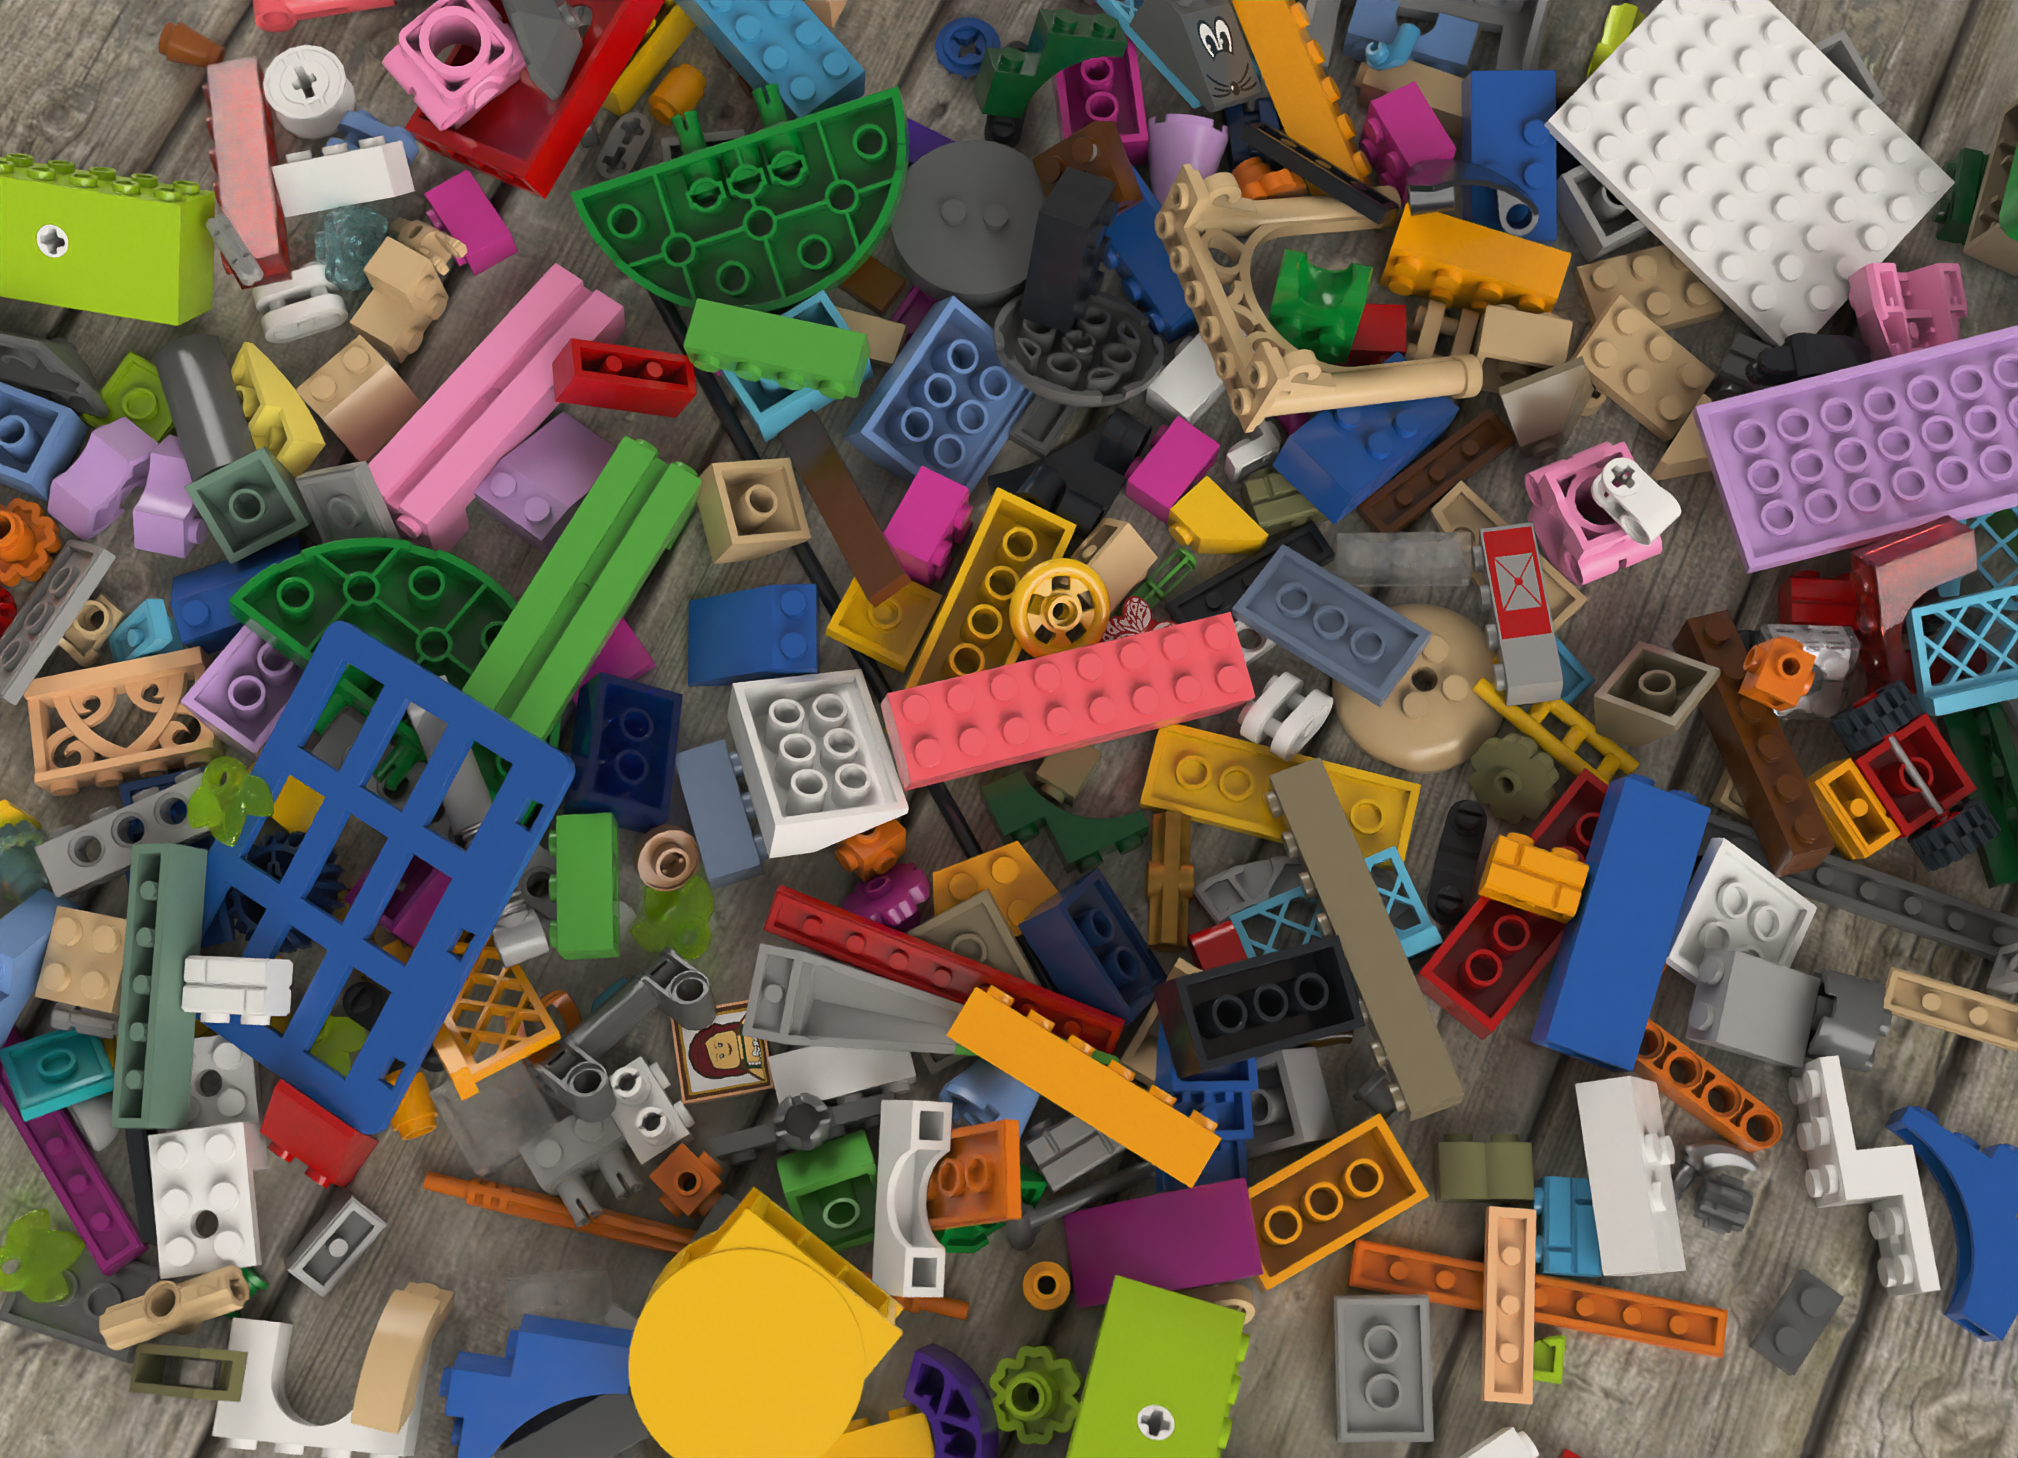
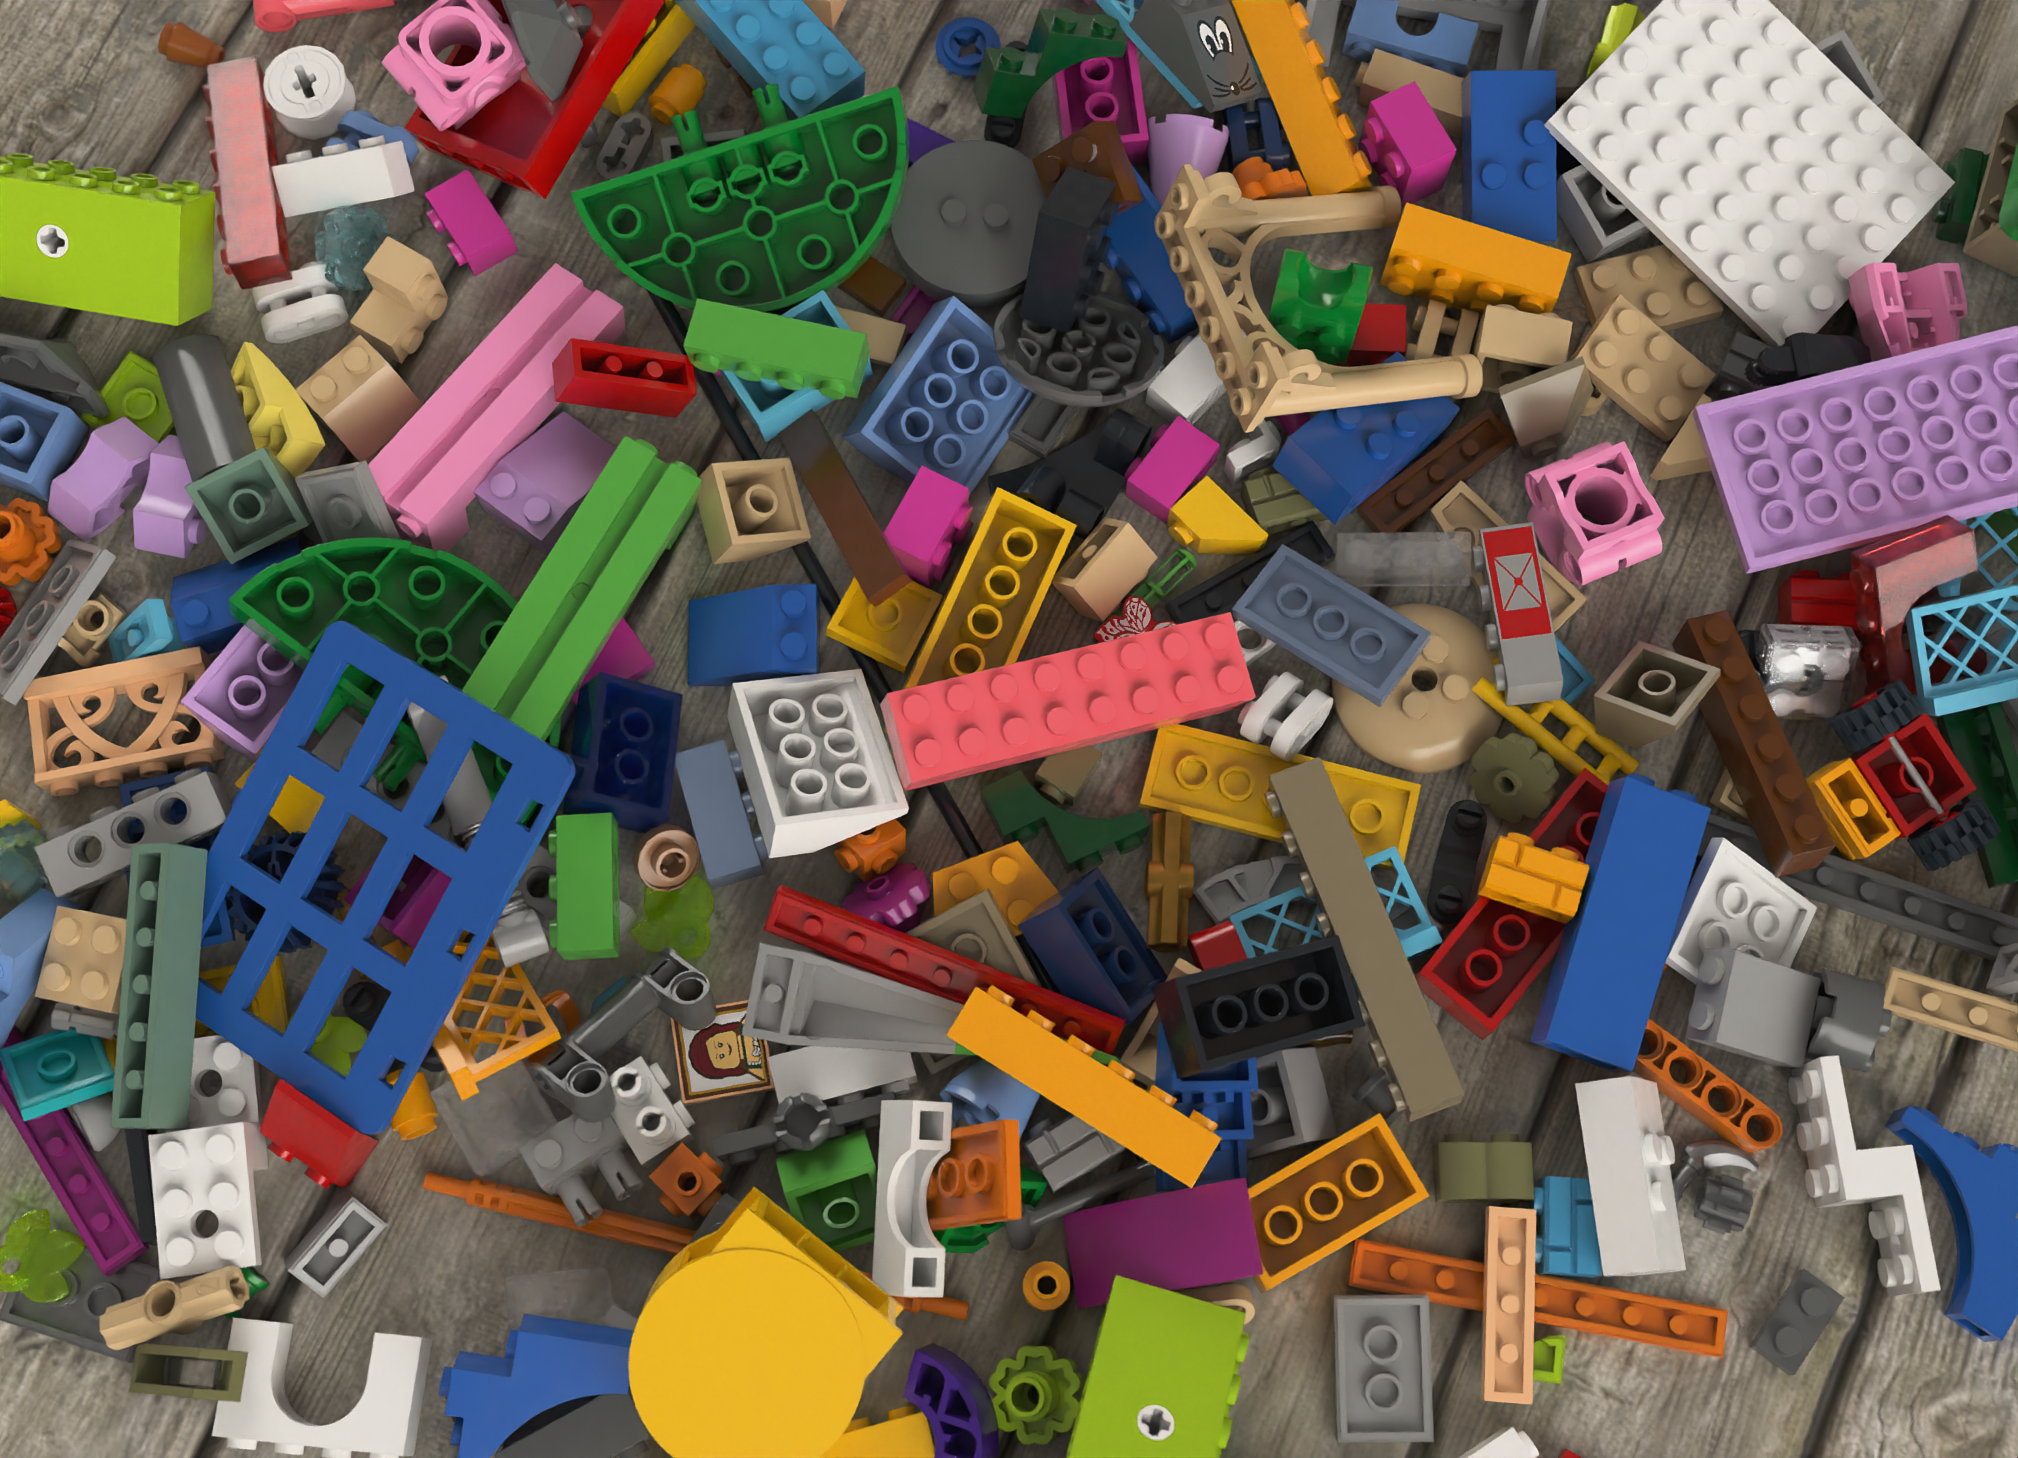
(227, 806): clear neon green plate -> none
(234, 249): light grey axle -> none
(238, 987): white brick -> none
(398, 1354): tan arch -> none
(428, 242): tan hinge -> none
(1039, 582): yellow plate -> none
(1320, 172): black tile -> none
(1393, 55): dark azure arm -> none
(1432, 186): black panel -> none
(1638, 503): white piece -> none
(1778, 673): orange brick -> none

